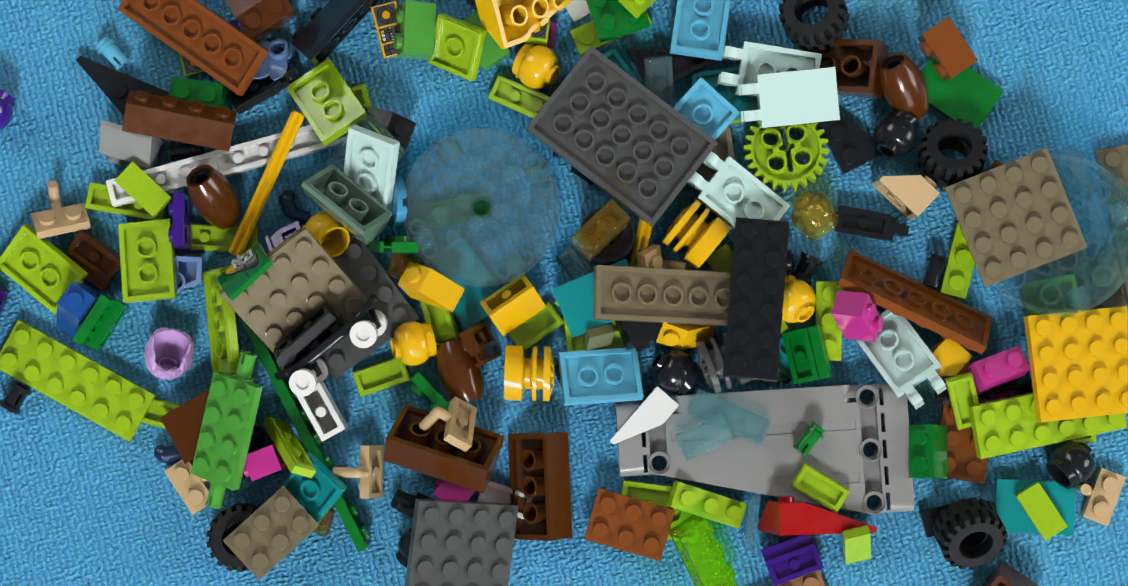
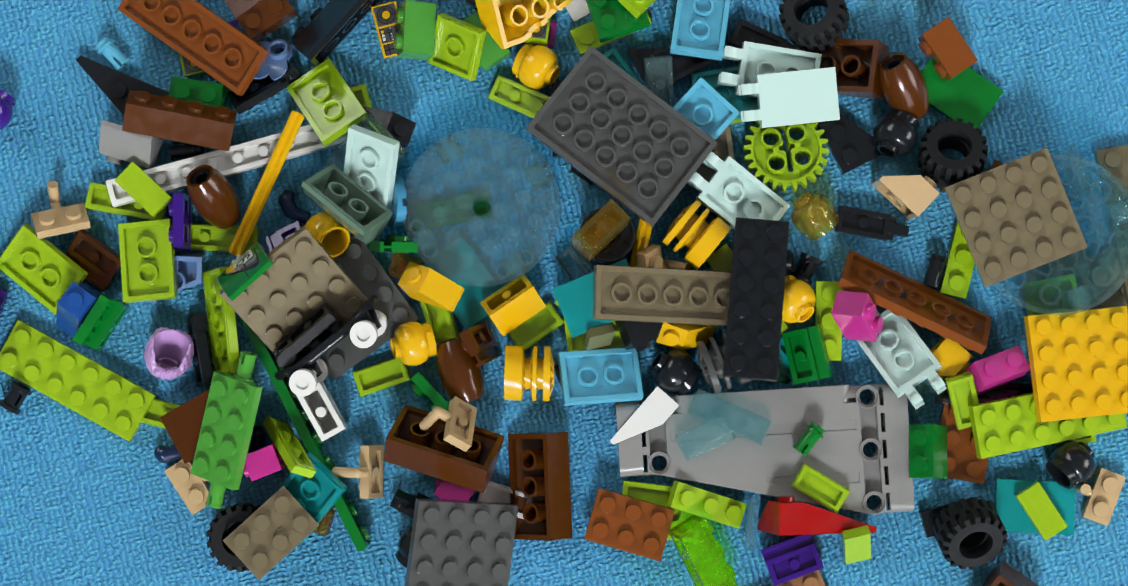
(201, 362): none -> black hinge
(751, 33): none -> black hinge

